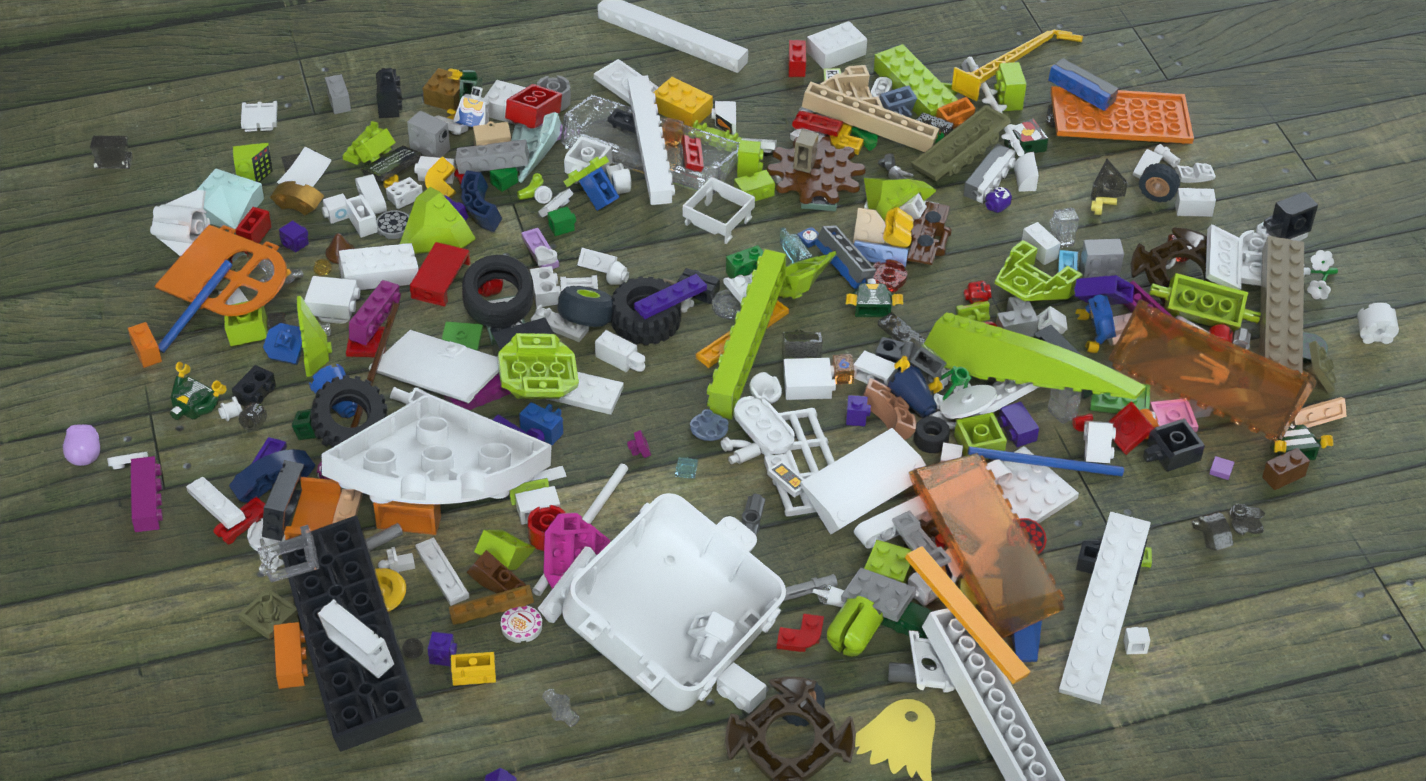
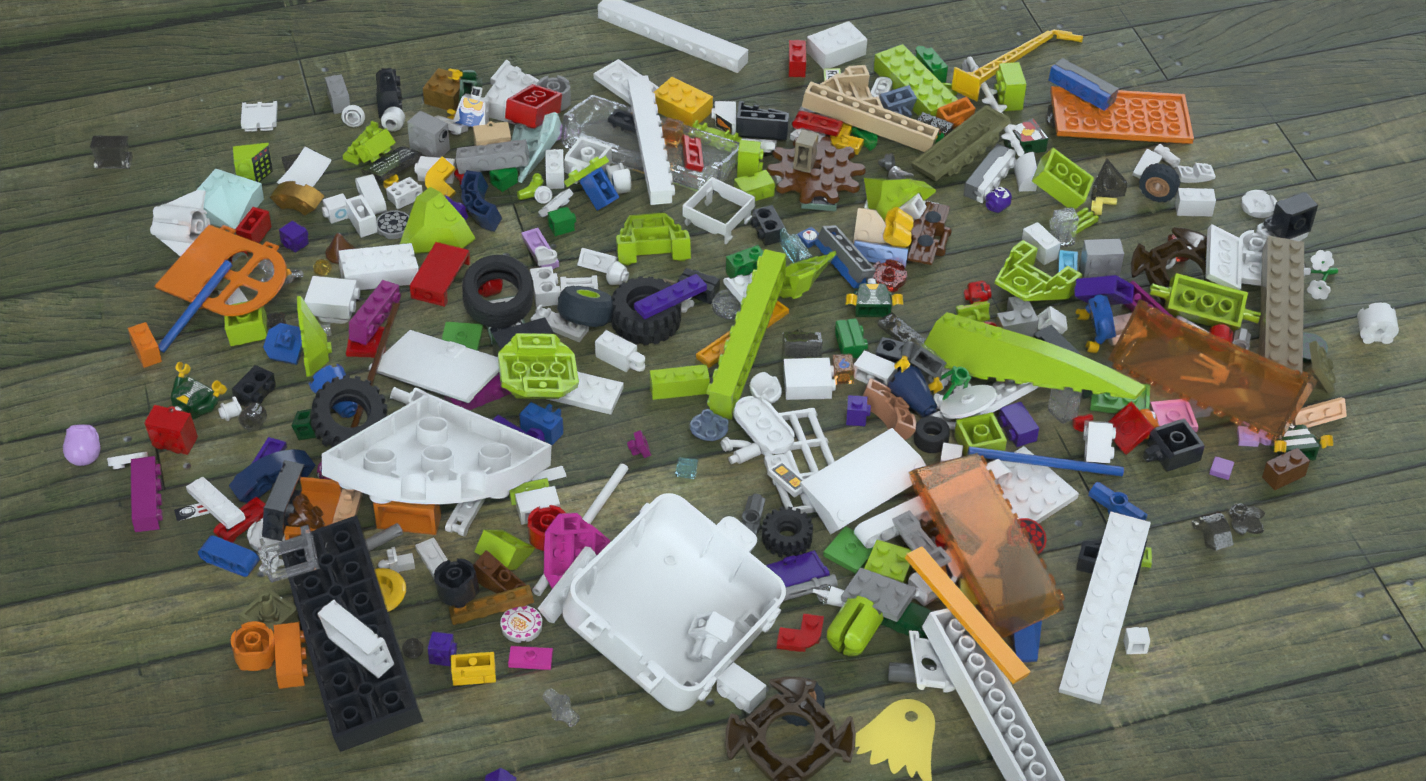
(171, 429): none -> red brick
(190, 511): none -> sticker
(228, 556): none -> blue beam
(253, 646): none -> orange brick
(305, 513): none -> reddish brown plate
(353, 116): none -> white cone
(393, 119): none -> white head
(456, 582): none -> black brick
(465, 513): none -> white plate
(513, 75): none -> white wing
(530, 657): none -> dark pink plate
(555, 169): none -> white brick
(652, 235): none -> lime wedge
(679, 381): none -> lime brick
(761, 123): none -> black wedge
(767, 224): none -> black brick
(787, 521): none -> black tyre
(799, 568): none -> dark purple door
(848, 551): none -> bright green plate
(850, 337): none -> green brick
(932, 62): none -> green brick
(1062, 179): none -> lime brick
(1084, 215): none -> lime tile
(1115, 501): none -> blue piece
(1249, 438): none -> lavender plate
(1258, 204): none -> white tile

